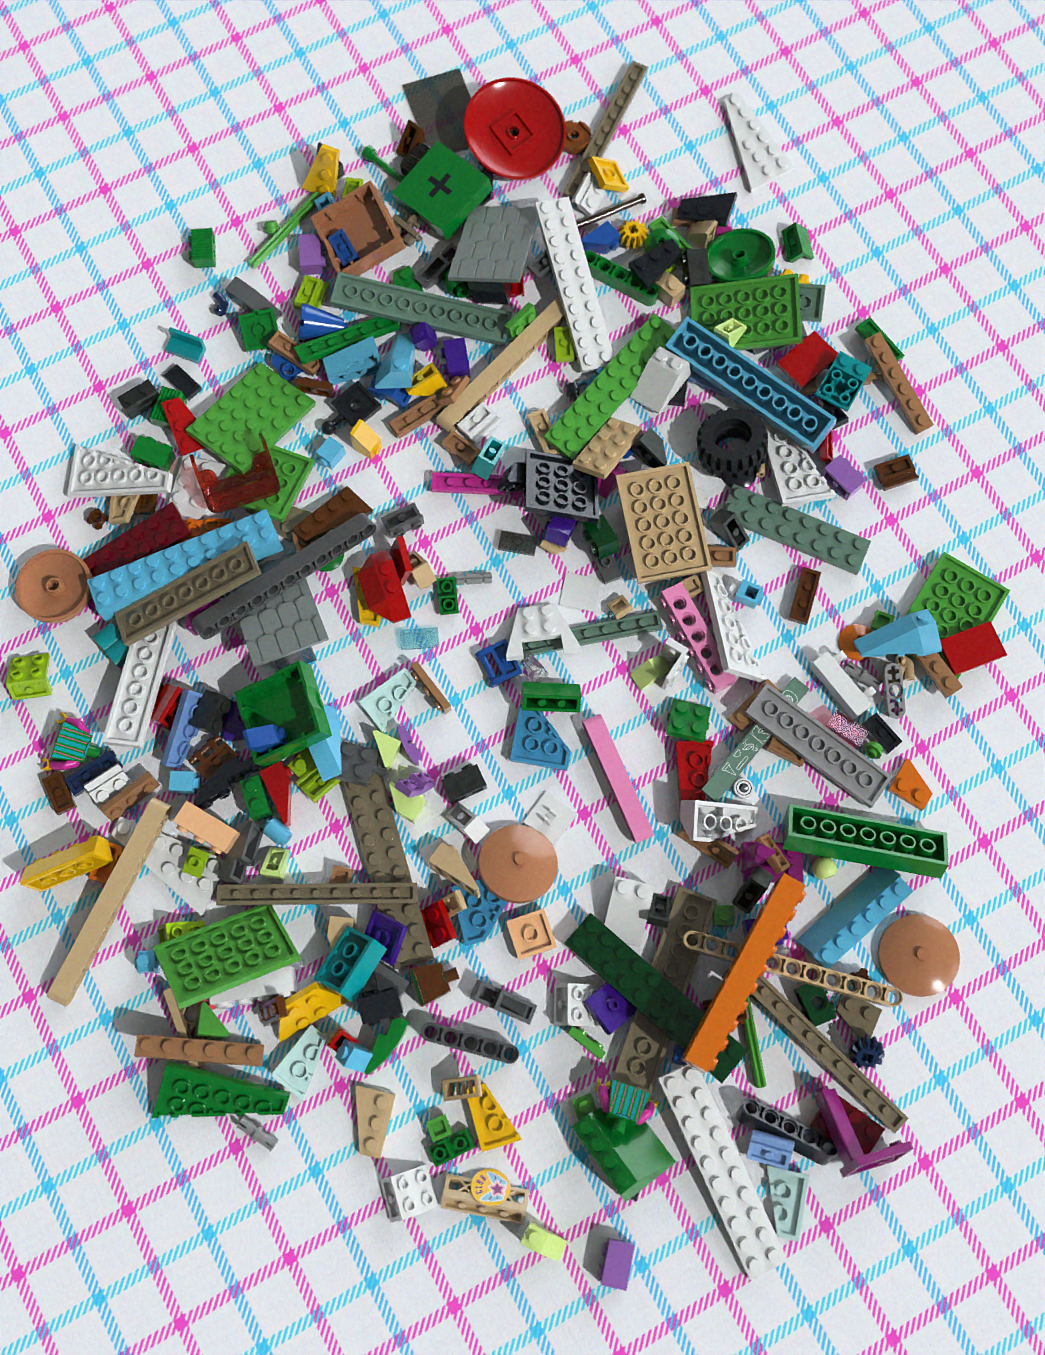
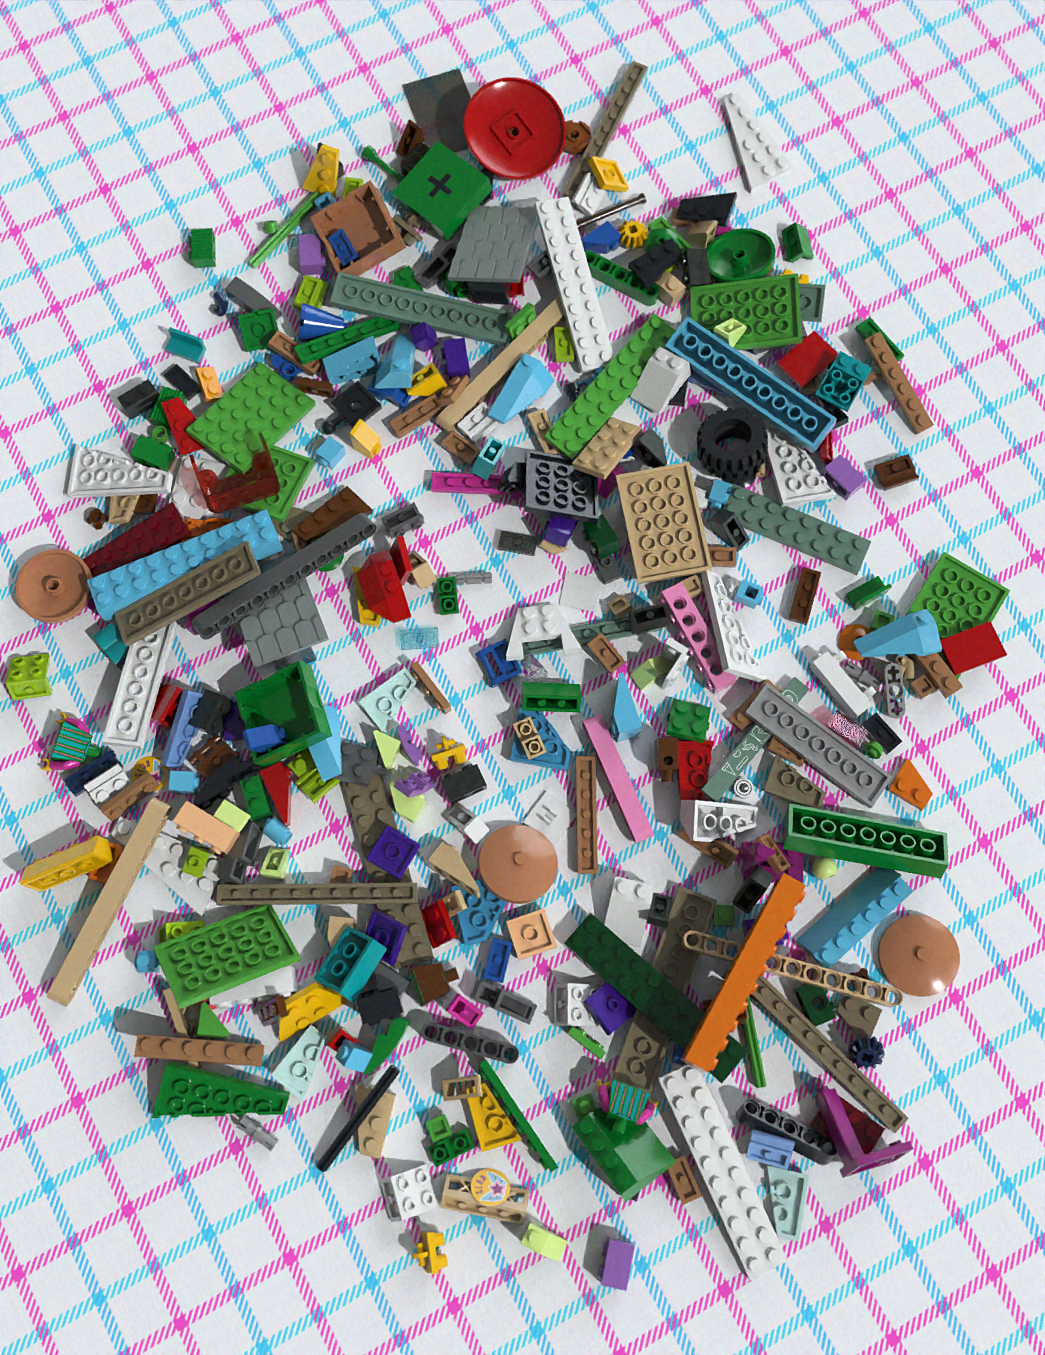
(59, 793): reddish brown plate -> none
(154, 766): none -> yellow sticker
(160, 430): none -> bright green plate
(209, 384): none -> light orange plate
(231, 815): none -> yellowish green slope
(357, 1118): none -> black axle
(393, 852): none -> dark purple plate
(427, 1253): none -> yellow hips
(440, 756): none -> yellow hips
(464, 1011): none -> dark pink slope
(498, 960): none -> blue plate
(522, 1124): none -> green plate
(525, 384): none -> medium azure wedge
(529, 738): none -> tan slope
(586, 815): none -> medium nougat plate
(606, 653): none -> medium nougat plate
(625, 719): none -> medium azure slope
(649, 618): none -> pearl dark grey brick
(666, 748): none -> reddish brown torso
(684, 1180): none -> medium nougat plate
(719, 494): none -> medium azure brick
(791, 786): none -> dark tan wing
(867, 592): none -> green panel
(923, 686): none -> medium nougat plate

